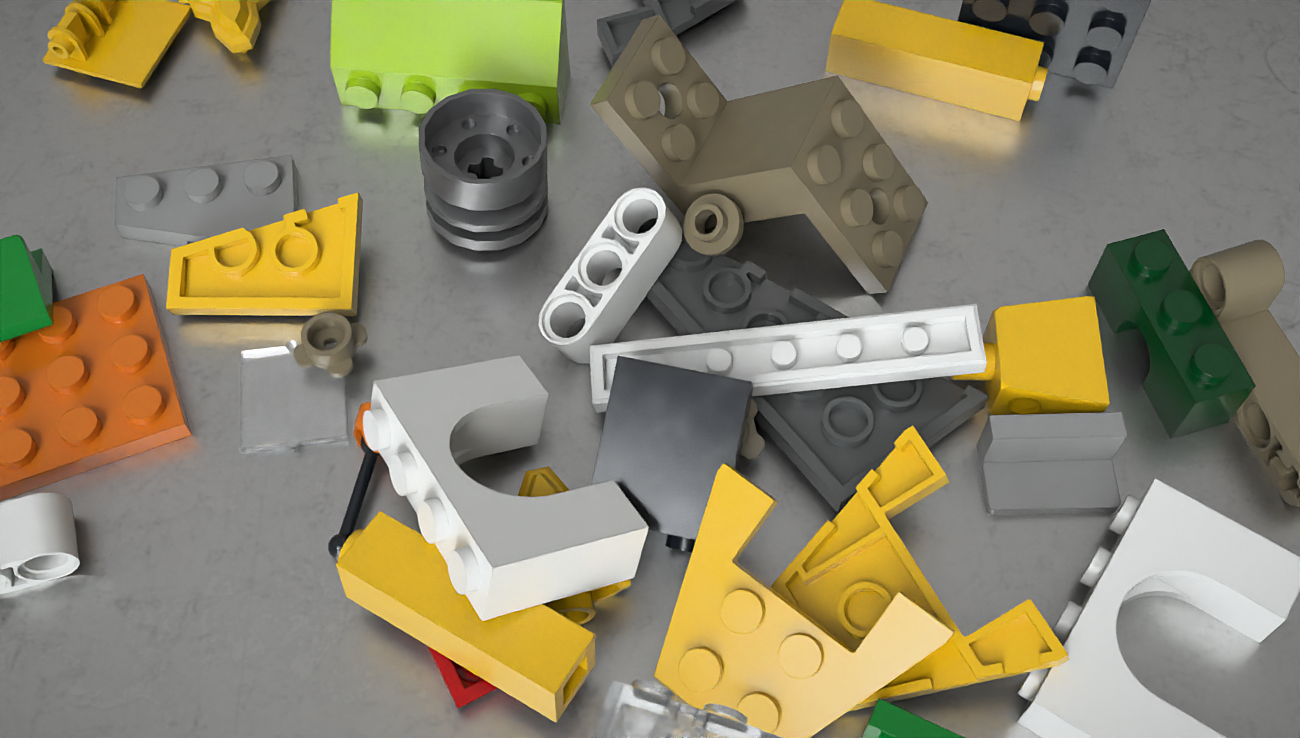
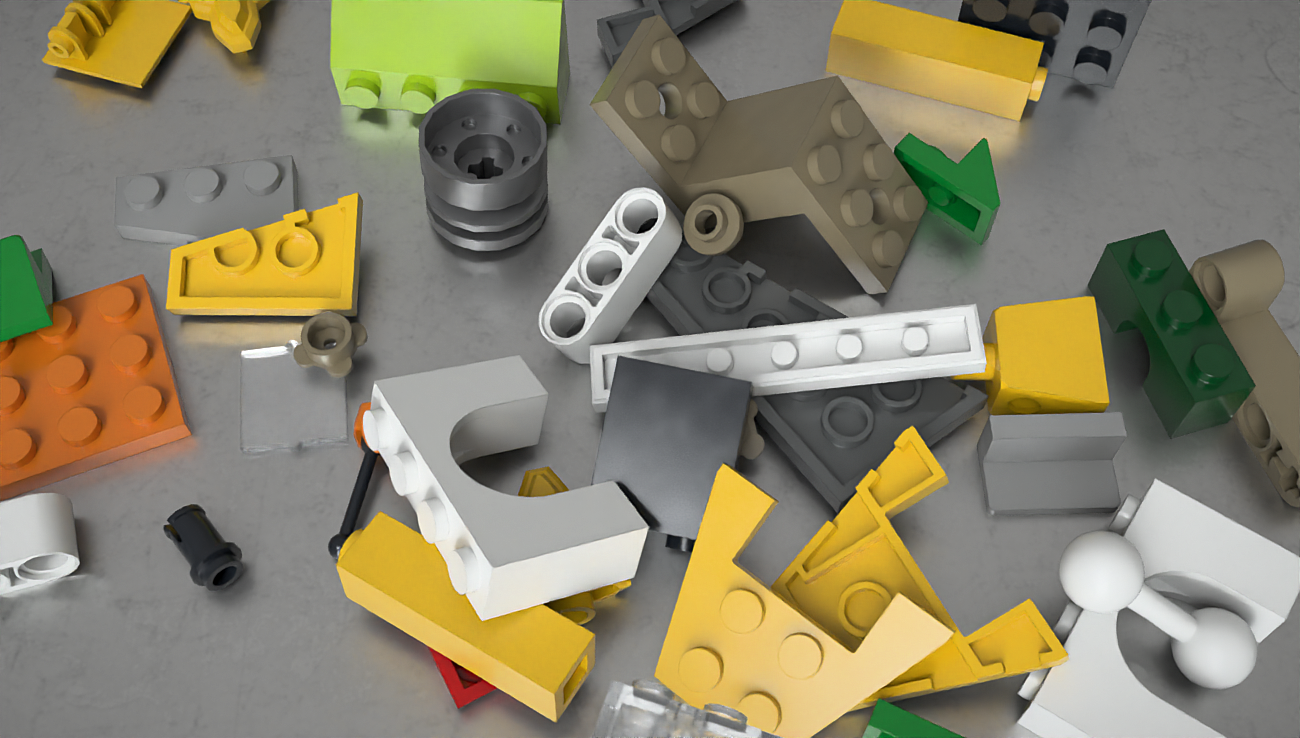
(211, 558): none -> black pin
(956, 193): none -> green slope
(1108, 574): none -> white piece

